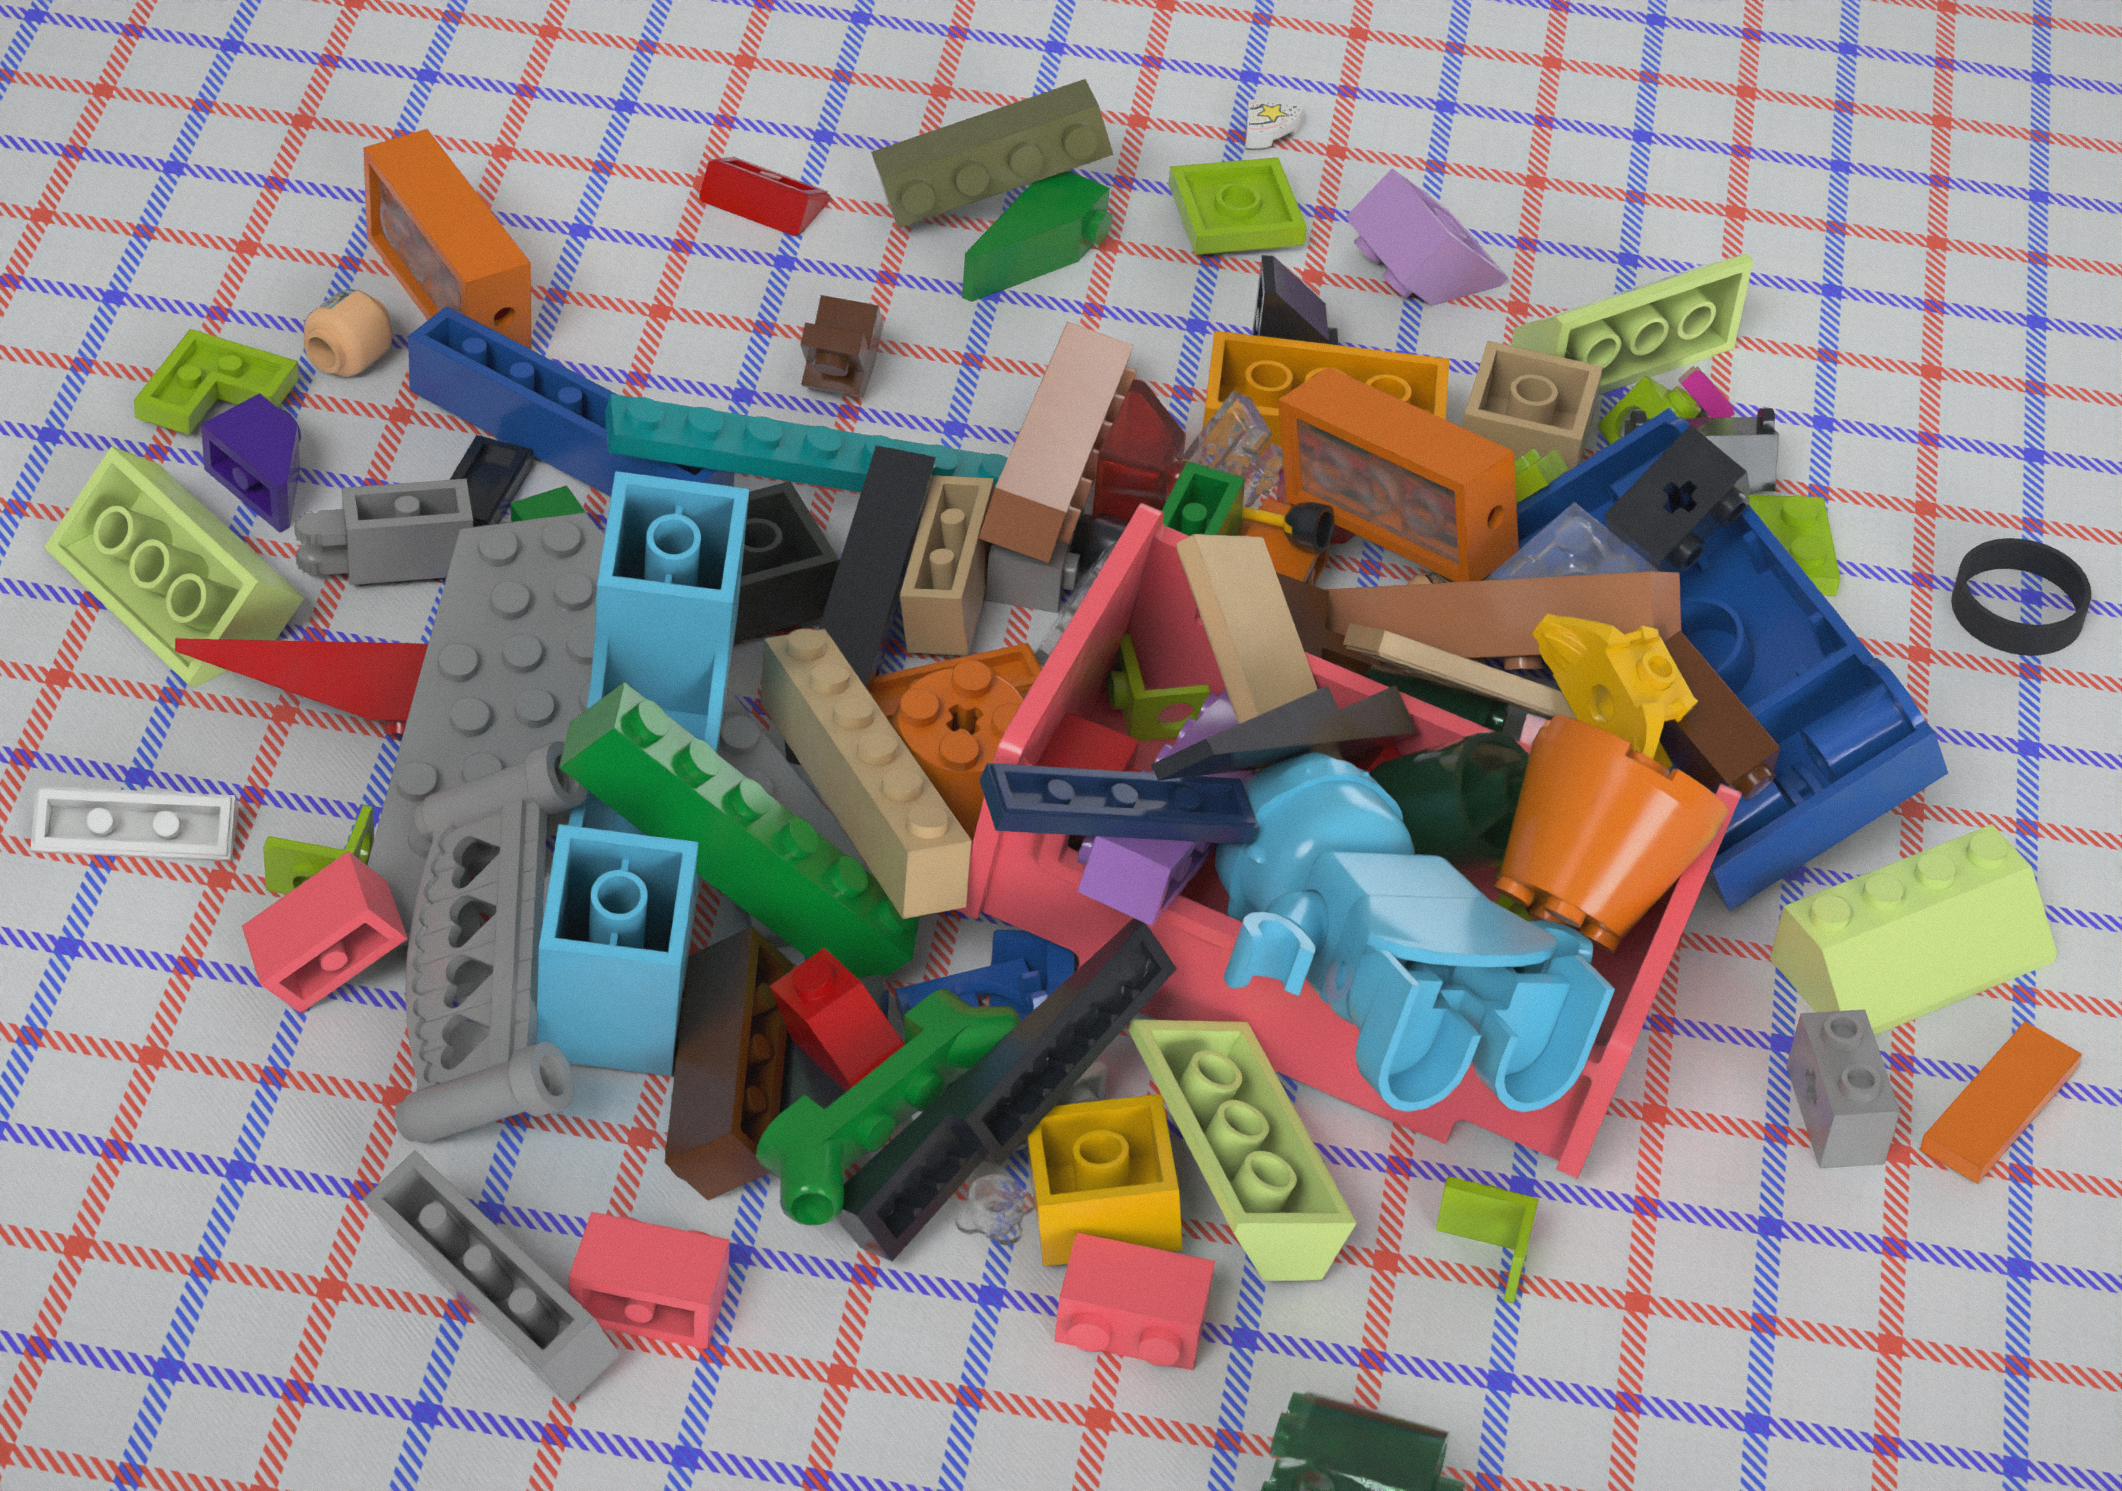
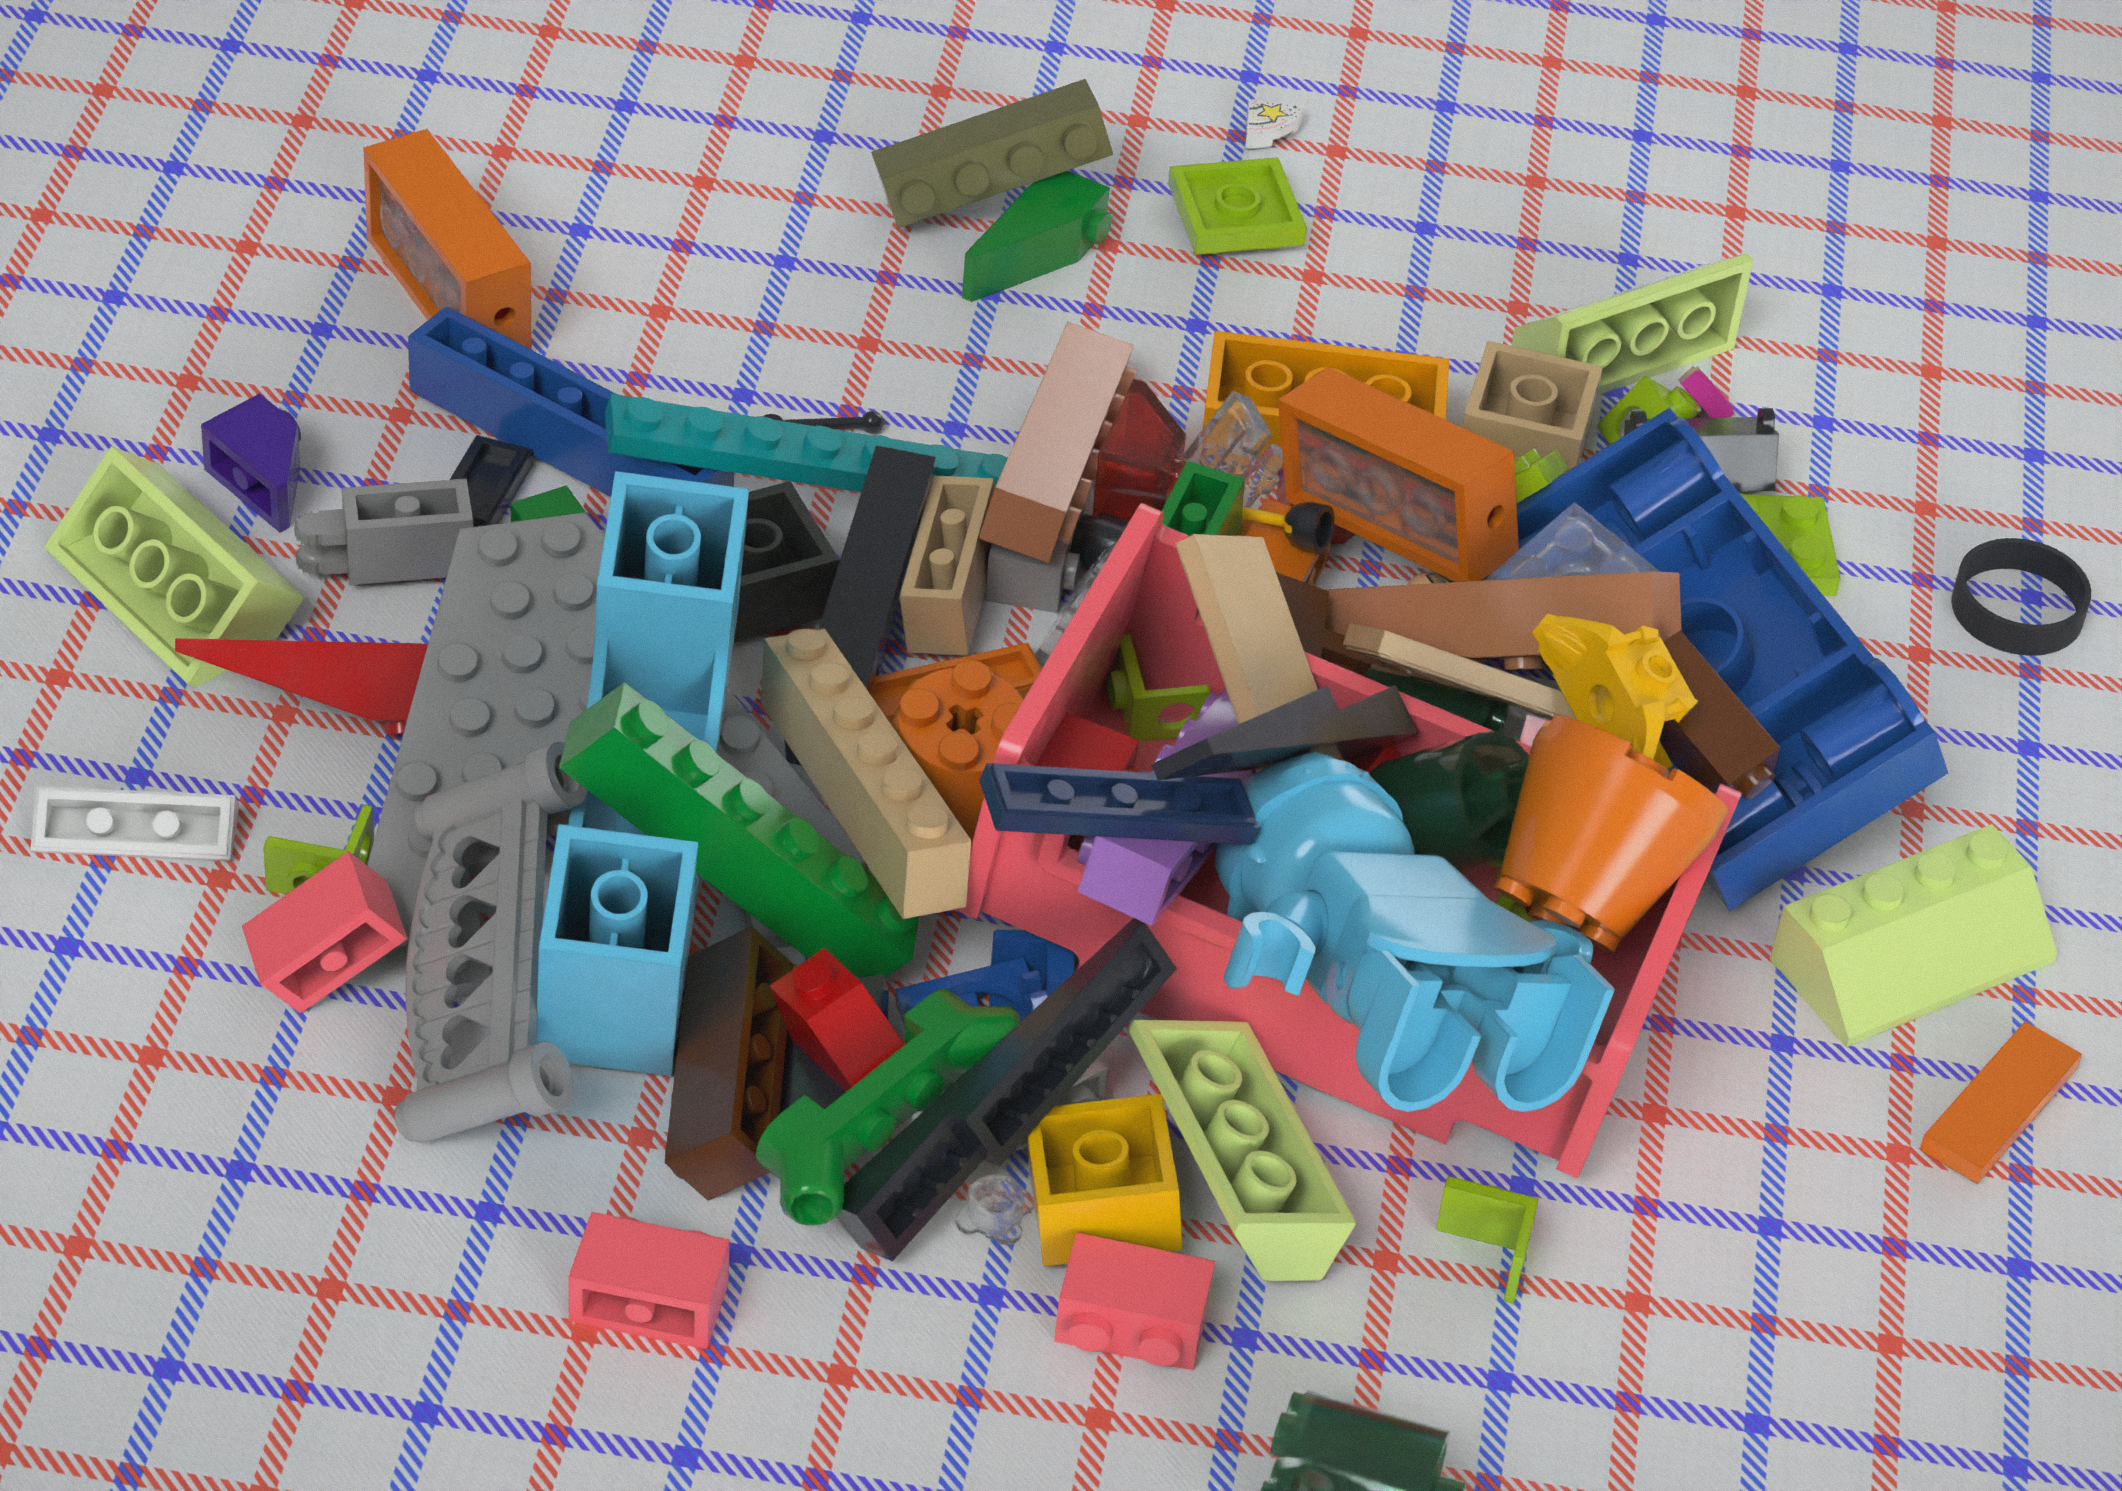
(209, 370): lime plate -> none
(347, 333): light nougat head -> none
(492, 1277): light grey brick -> none
(762, 195): red slope -> none
(841, 346): reddish brown brick -> none
(870, 422): none -> black hinge
(1288, 307): black slope -> none
(1421, 243): lavender slope -> none
(1685, 473): black brick -> none
(1842, 1088): light grey brick -> none

